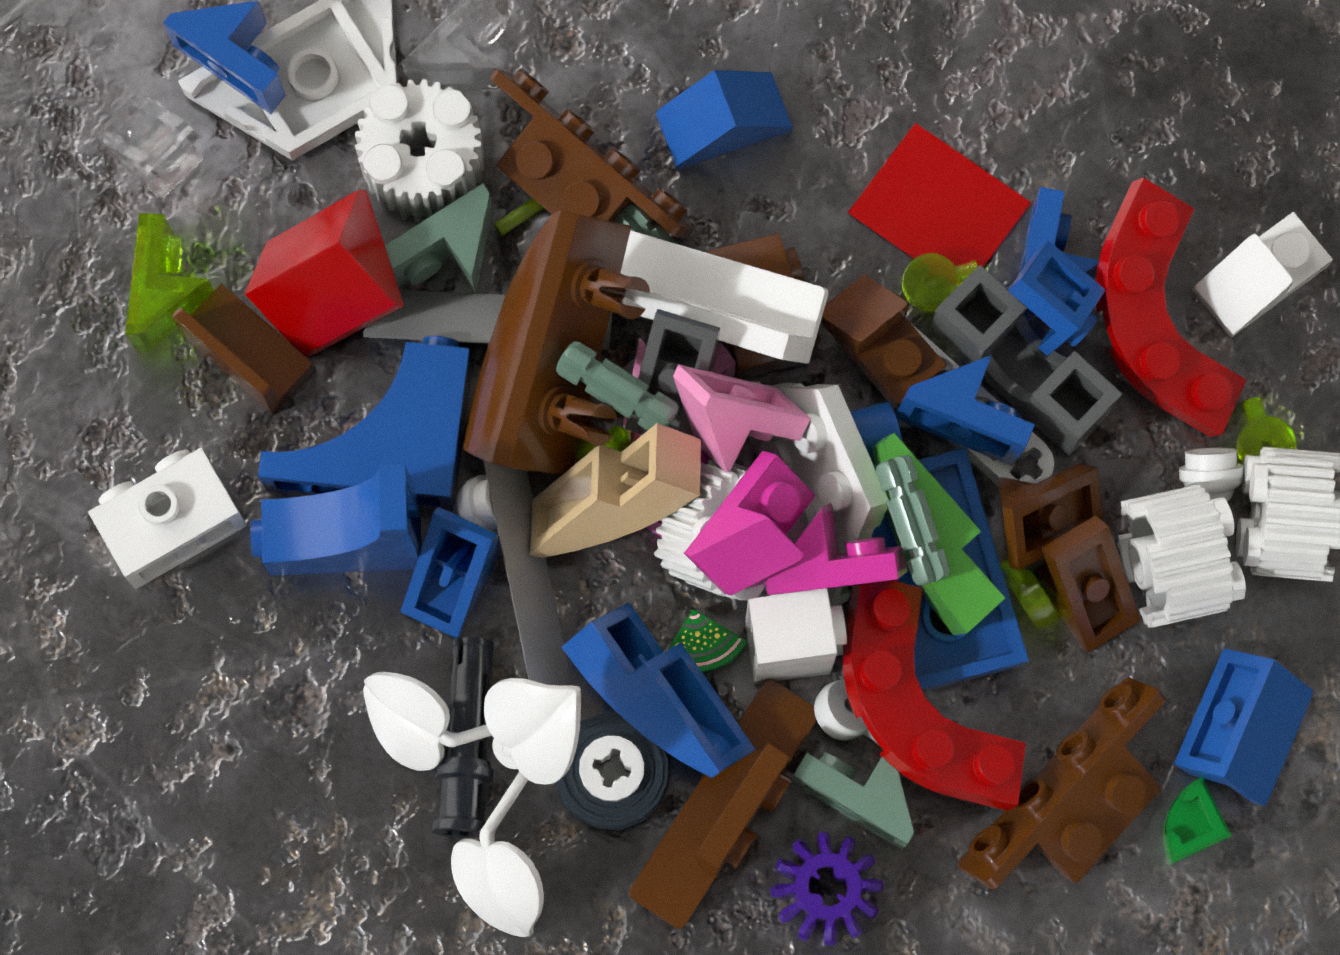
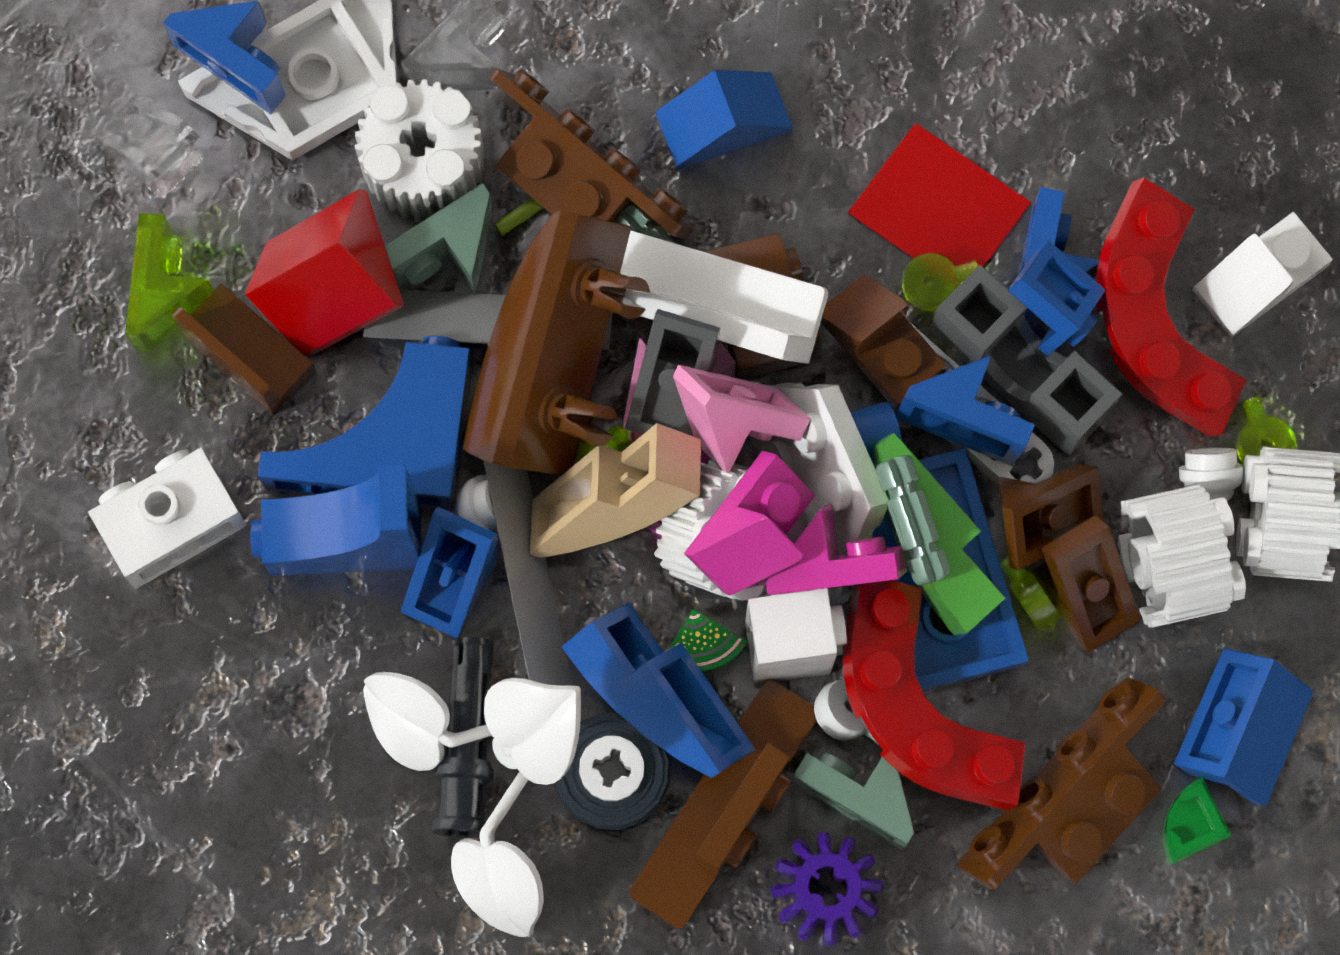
(615, 387): sand green axle -> none

